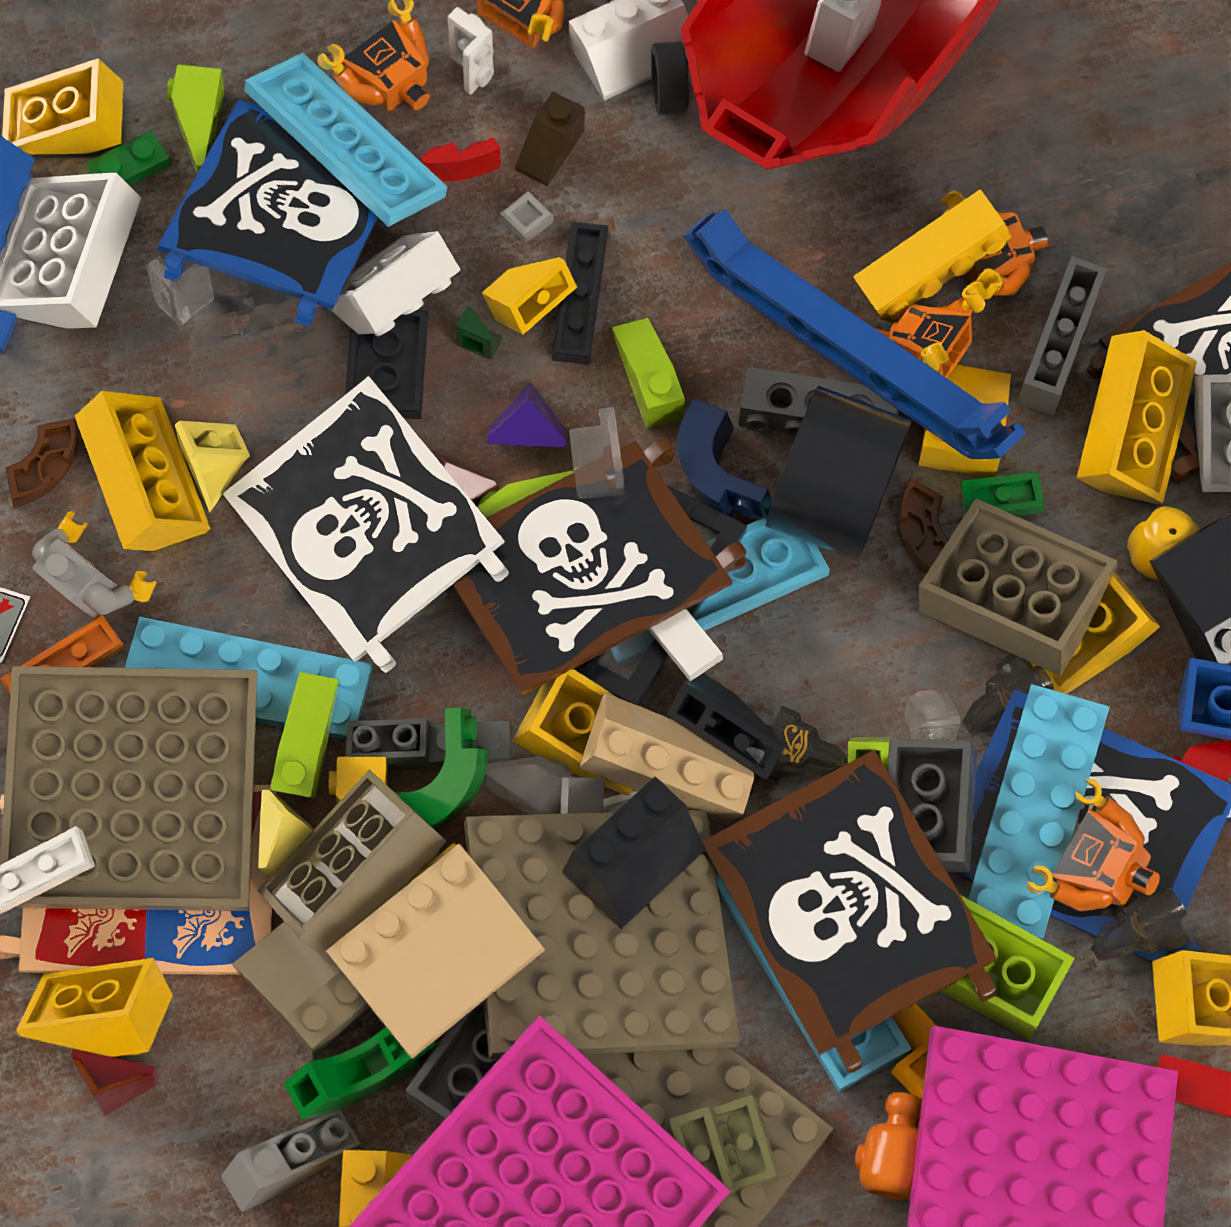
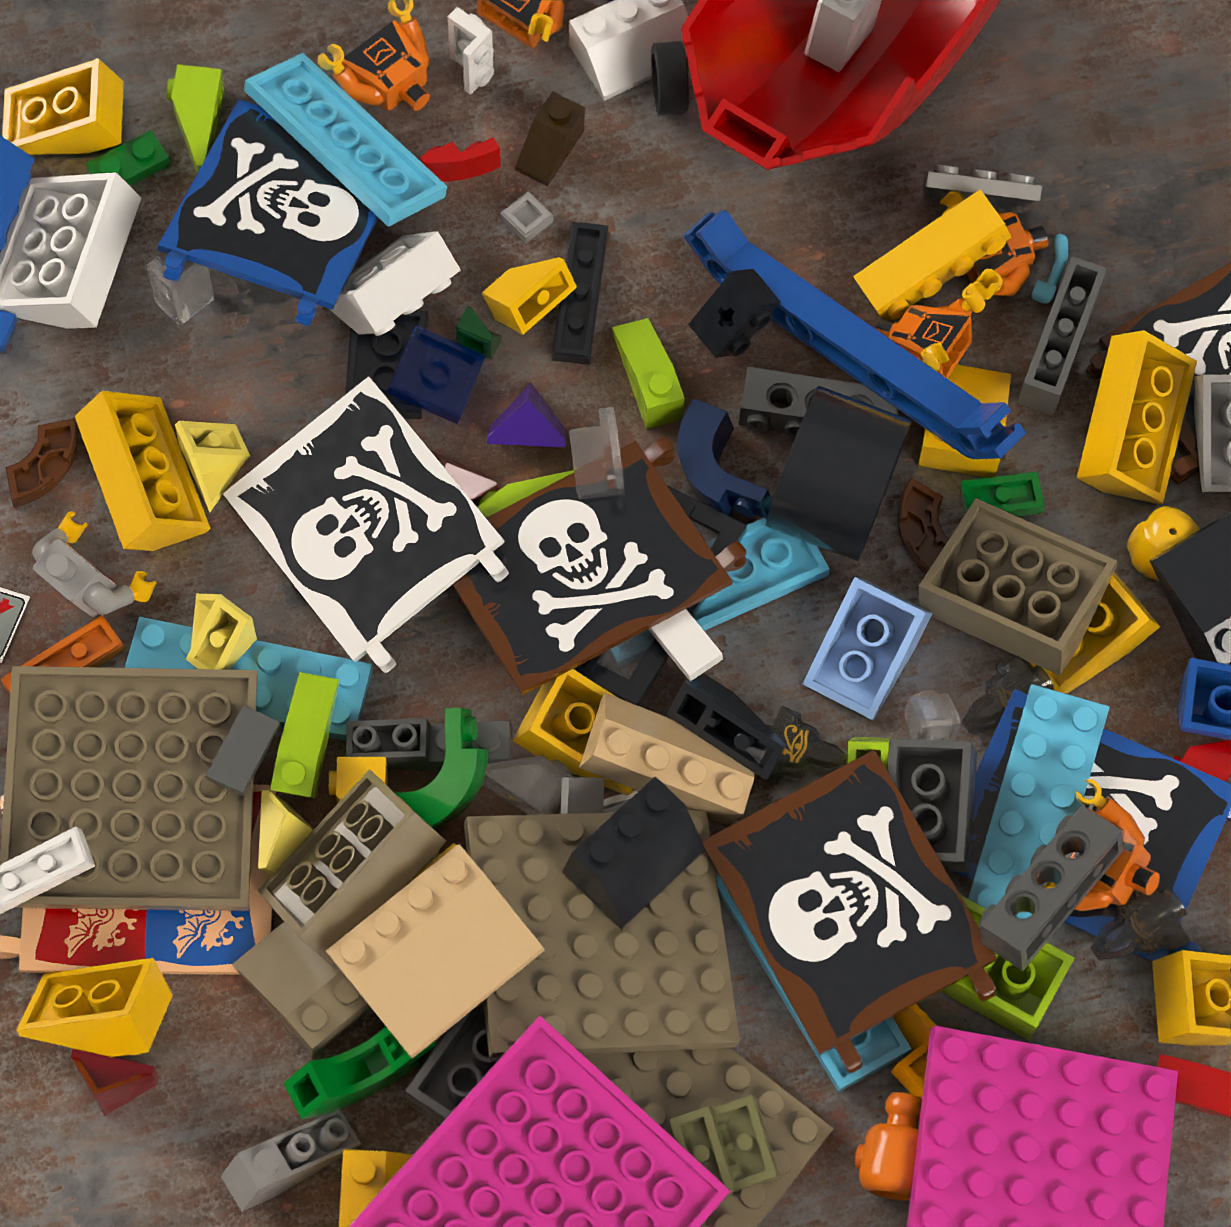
(219, 633): none -> light yellow slope
(243, 750): none -> dark grey tile
(436, 374): none -> clear blue tile
(735, 313): none -> black brick
(866, 647): none -> light blue slope
(1016, 187): none -> light grey plate
(1022, 939): none -> dark grey brick
(1045, 291): none -> medium azure piece

